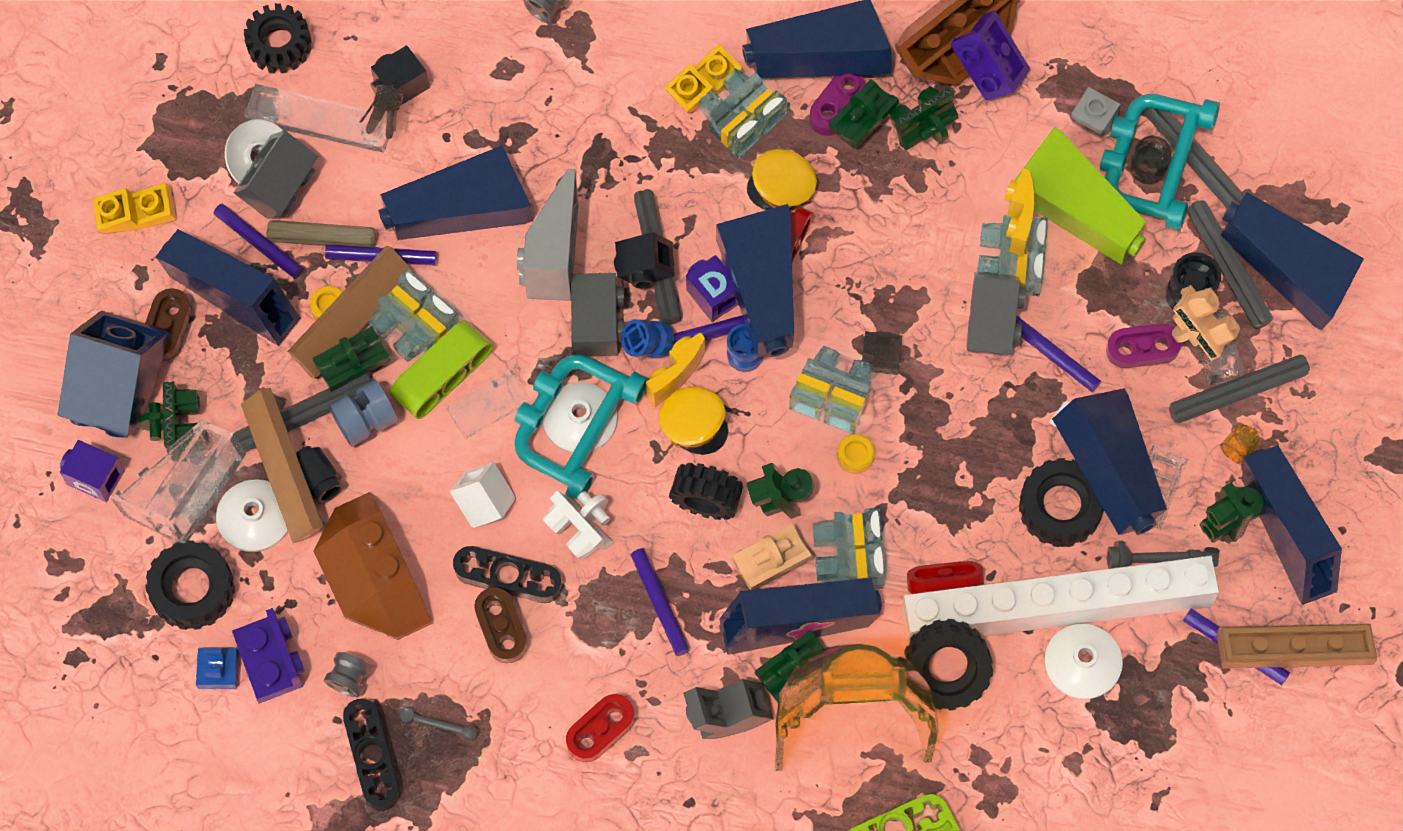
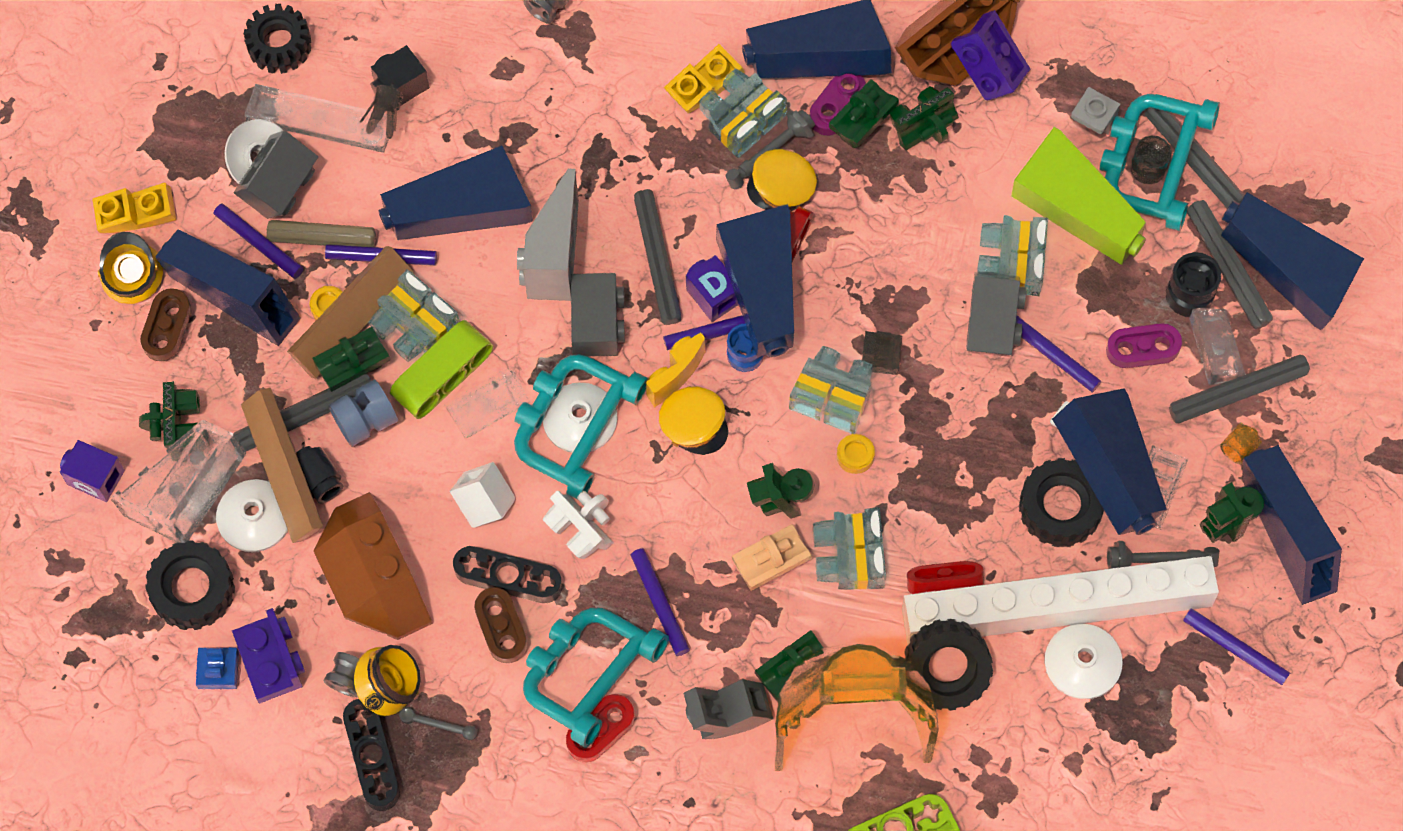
(111, 373): slope -> none
(129, 268): none -> yellow piece
(387, 679): none -> yellow piece
(565, 636): none -> teal bar
(644, 259): black brick -> none
(647, 338): blue wheel -> none
(706, 491): black tyre -> none
(786, 613): dark blue slope -> none
(798, 124): none -> dark grey piece
(1021, 209): yellow slope -> none
(1199, 325): light nougat hips -> none
(1296, 646): medium nougat tile -> none

